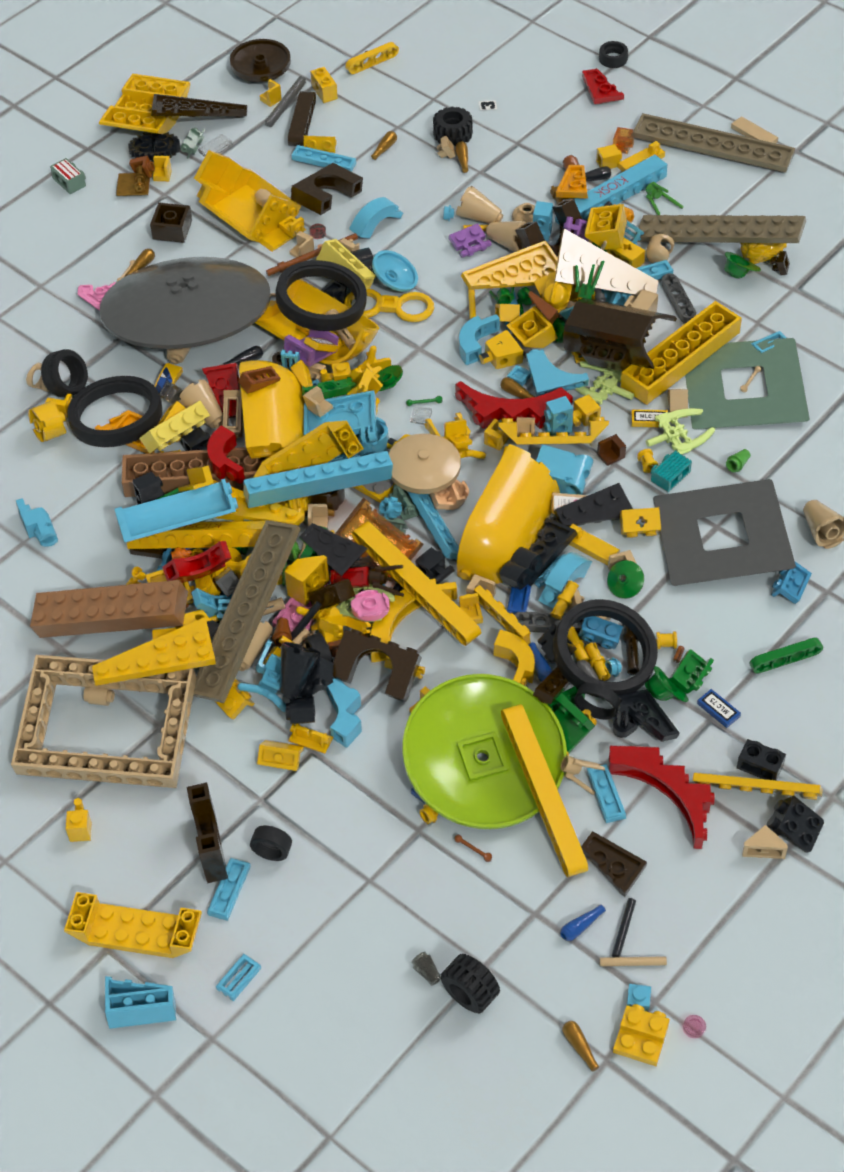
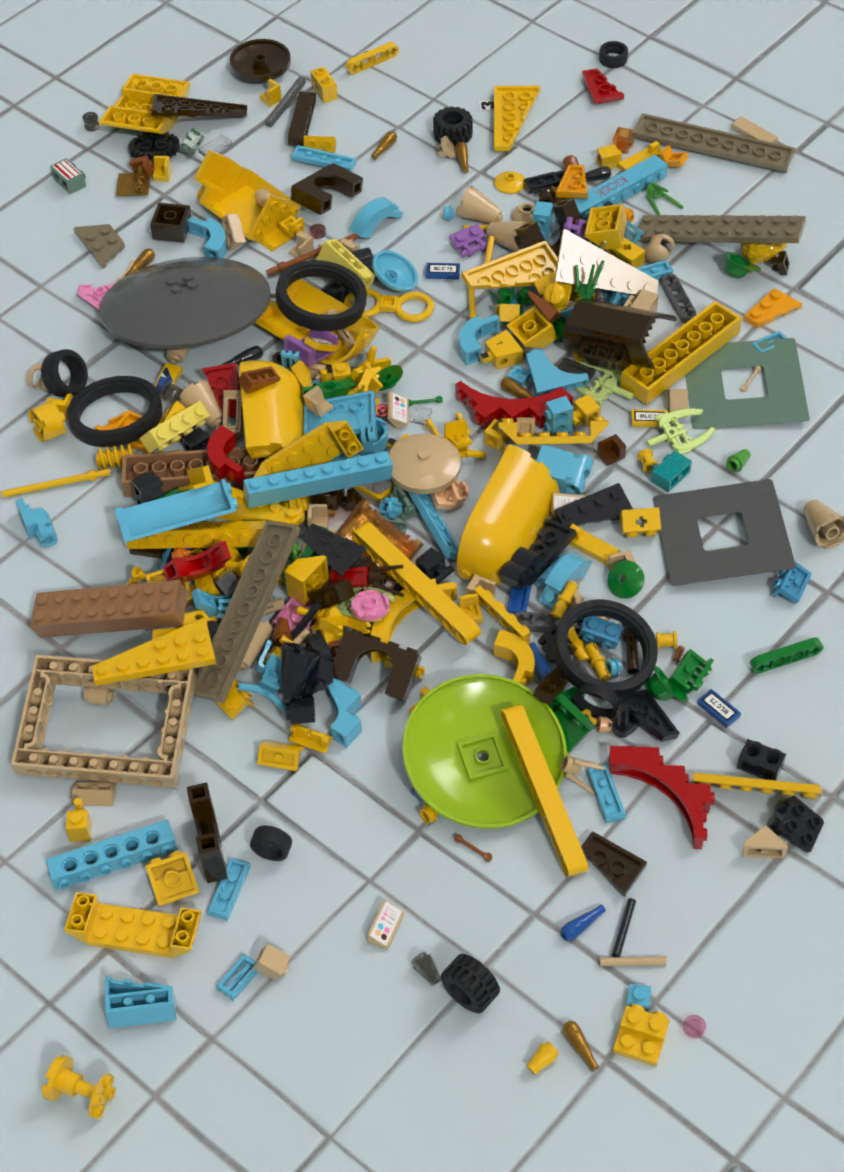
(66, 1081): none -> yellow piece
(91, 121): none -> clear smoke wheel
(92, 475): none -> yellow bar
(95, 793): none -> tan slope
(100, 241): none -> dark tan wing
(101, 851): none -> medium azure brick
(112, 457): none -> yellow piece
(172, 878): none -> yellow plate
(214, 232): none -> medium azure arch
(233, 231): none -> tan slope
(272, 962): none -> tan brick
(351, 500): none -> dark brown tile
(382, 411): none -> tile
(385, 925): none -> slope
(398, 410): none -> slope
(443, 271): none -> tile
(489, 250): none -> yellow bar
(509, 182): none -> yellow dish
(510, 112): none -> yellow wing
(536, 183): none -> black hinge
(543, 1057): none -> yellow cone
(546, 195): none -> dark brown wheel
(570, 366): none -> clear smoke tile
(602, 724): none -> light nougat hinge
(673, 159): none -> light orange bracket
(770, 307): none -> light orange wing

